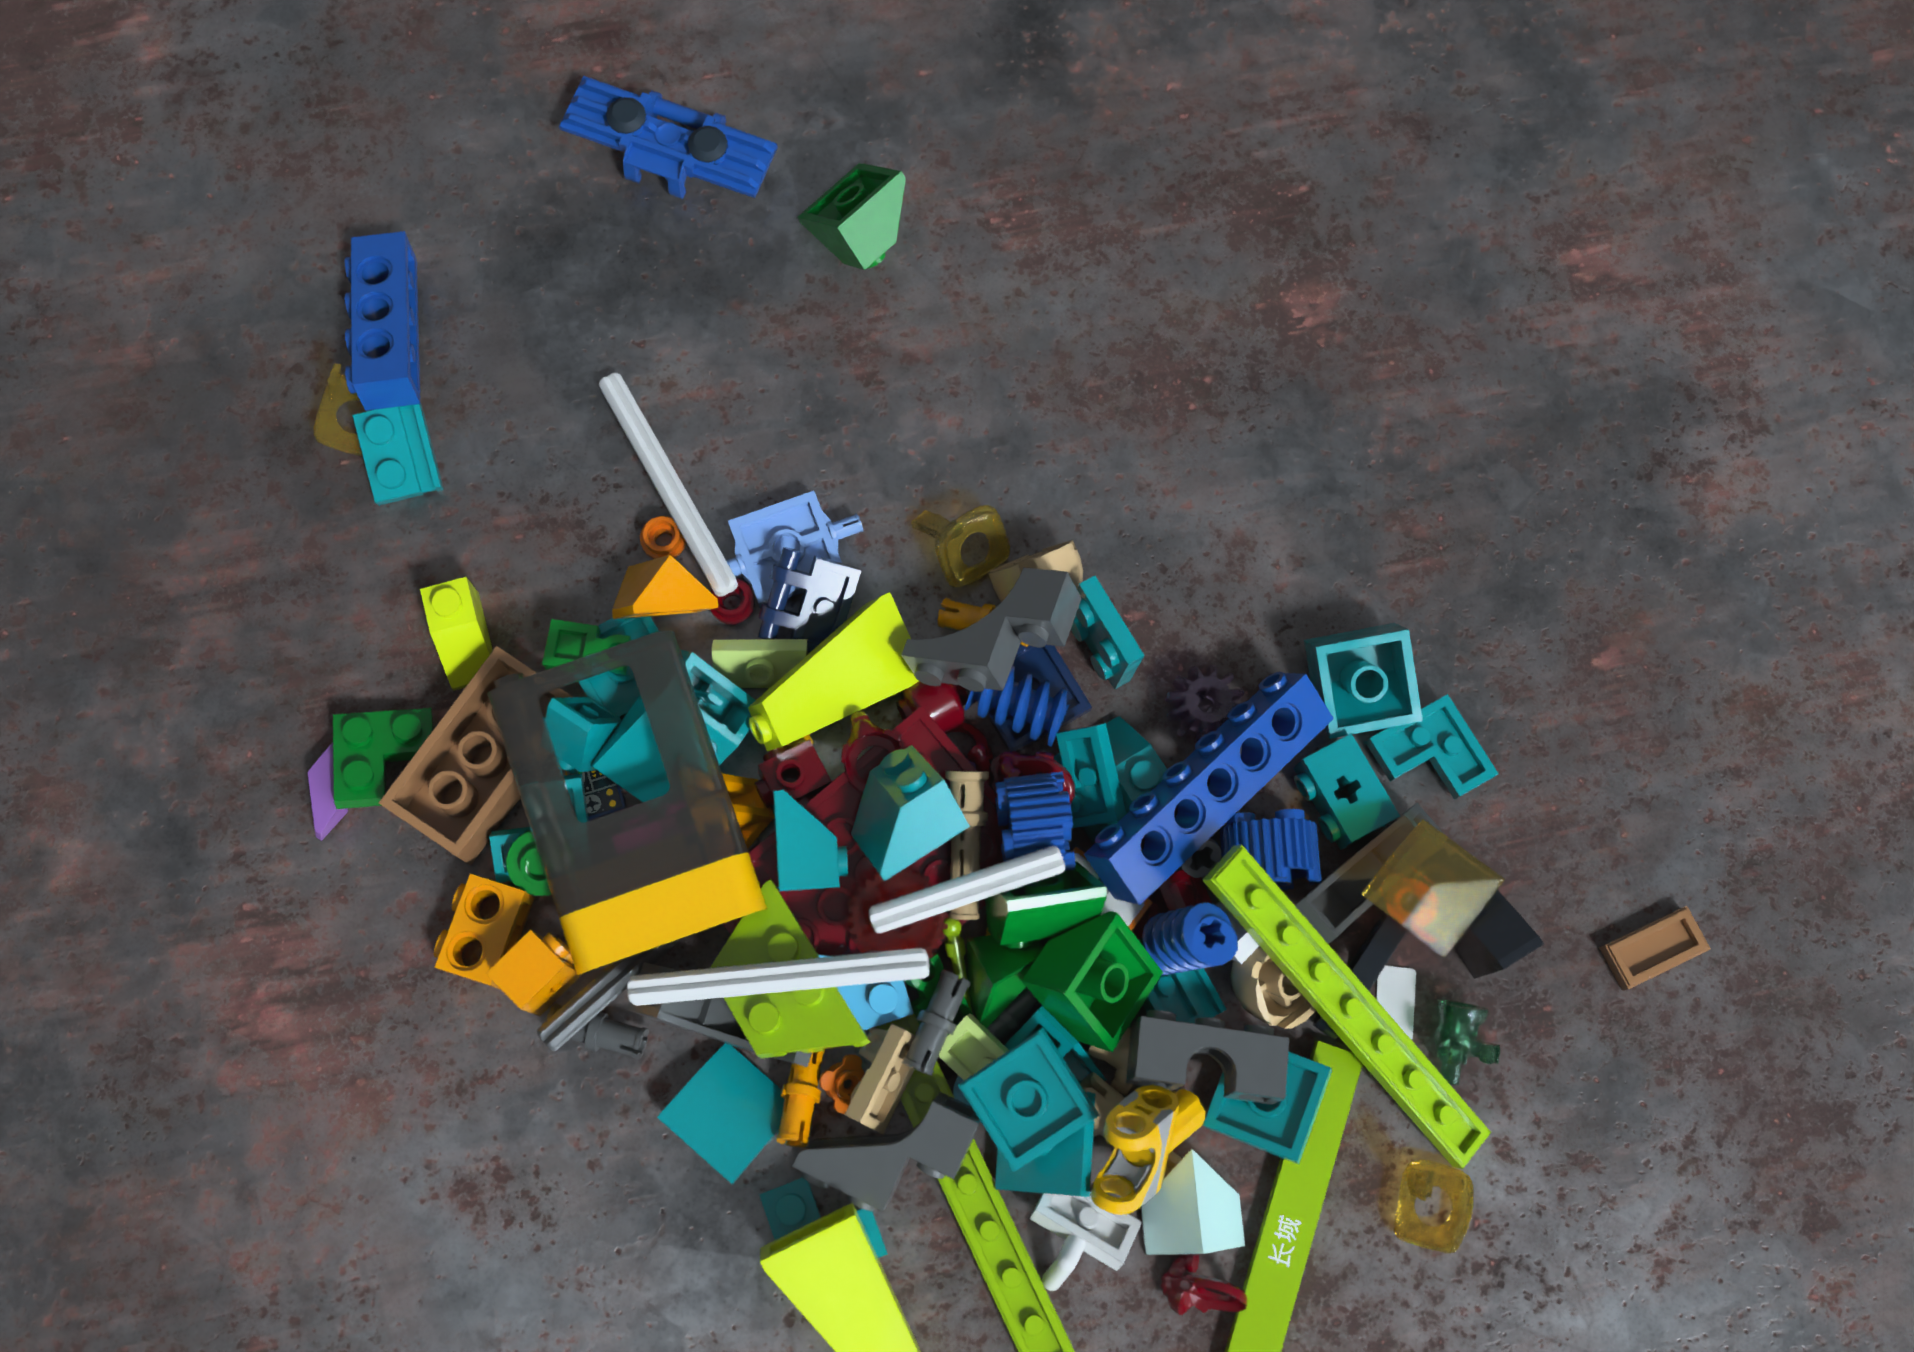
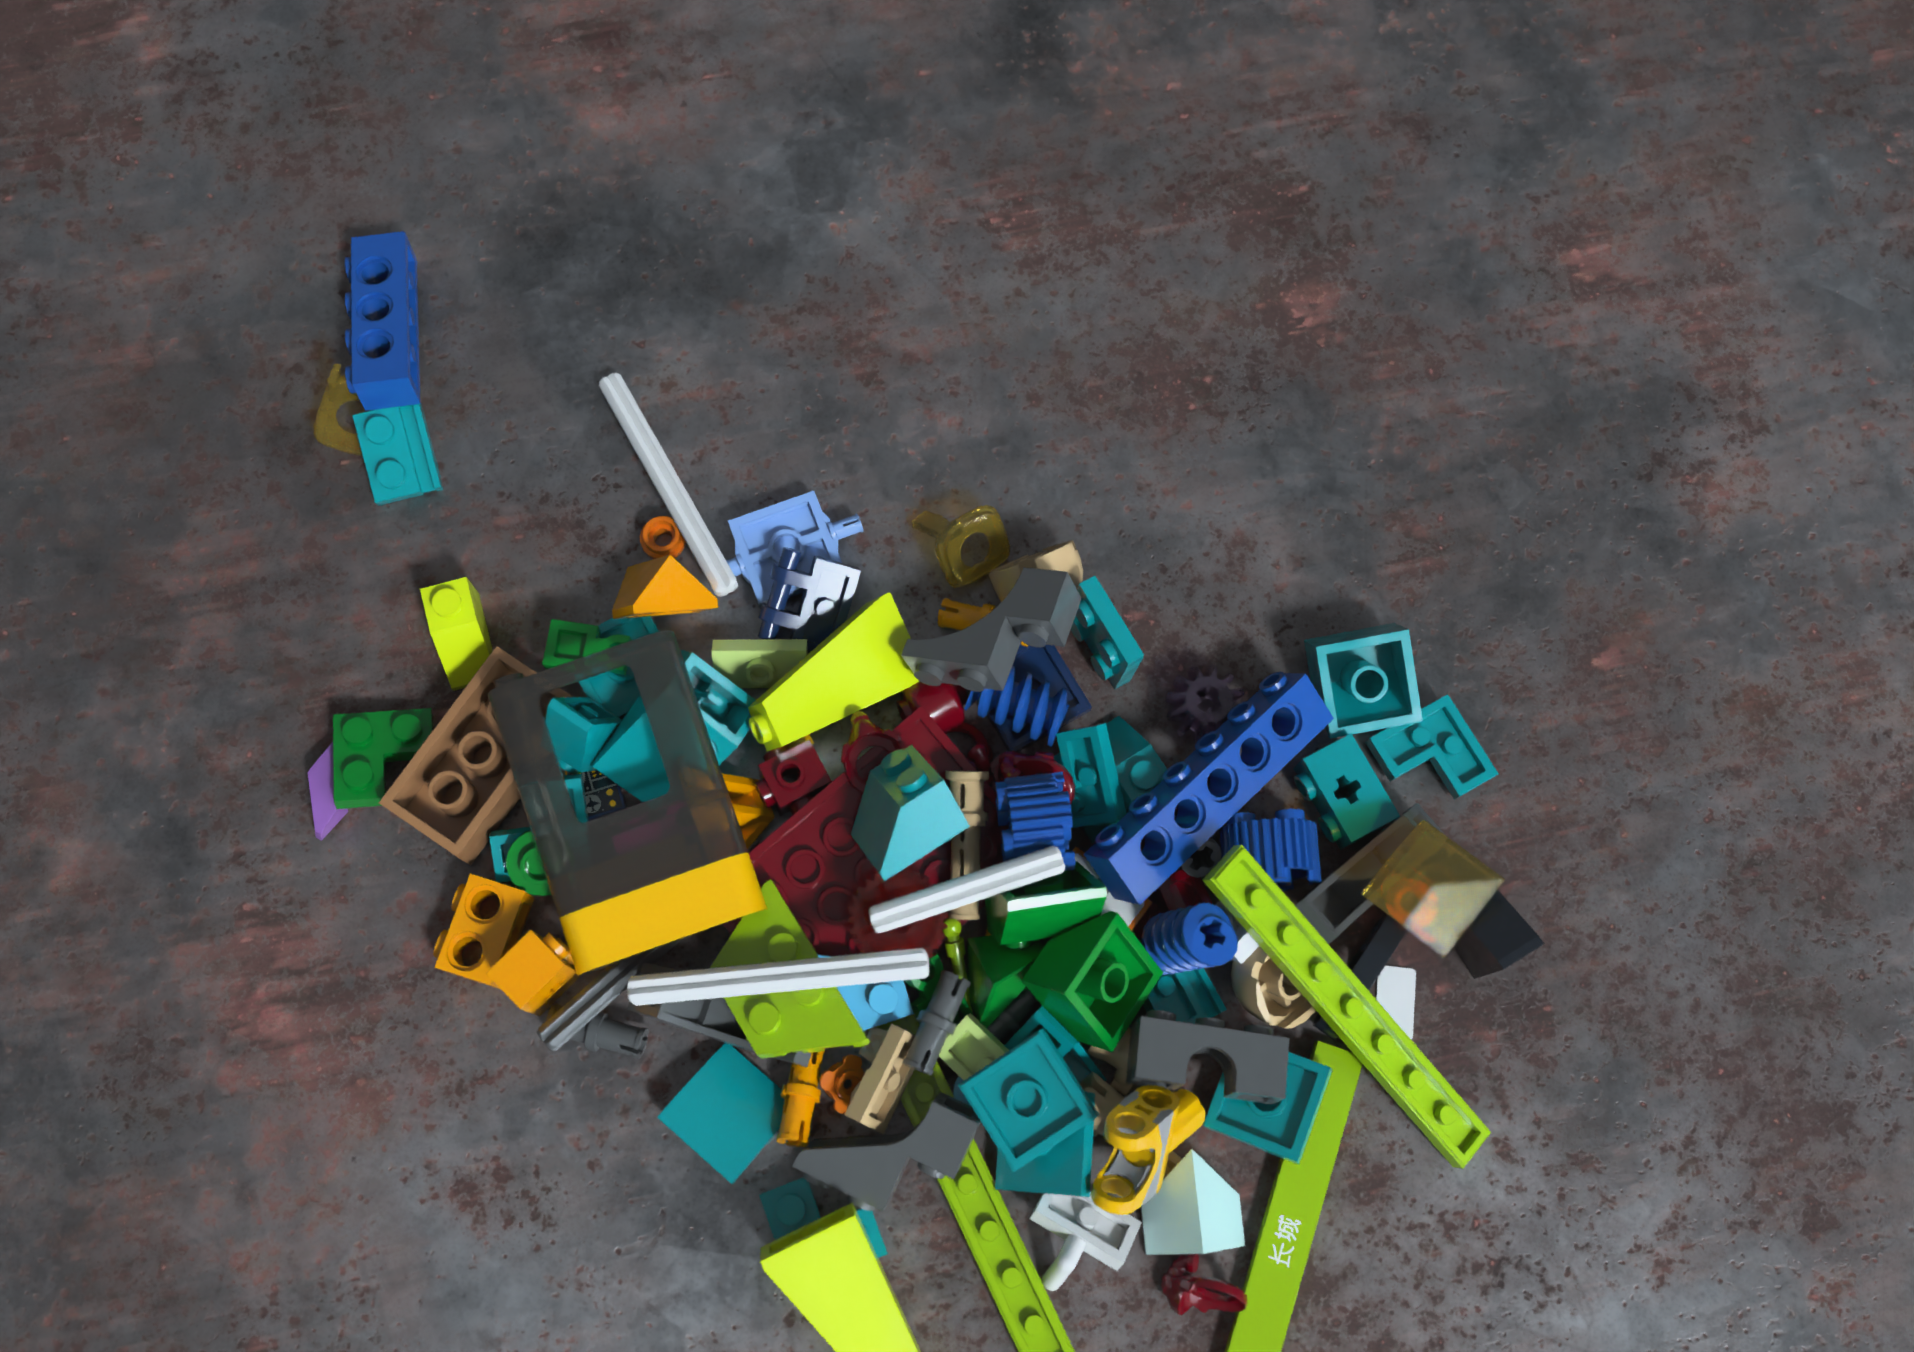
(663, 148): blue piece -> none
(740, 613): dark red plate -> none
(805, 848): teal slope -> none
(858, 215): green slope -> none
(1418, 1182): clear yellow piece -> none
(1458, 1040): clear green piece -> none
(1654, 948): medium nougat tile -> none

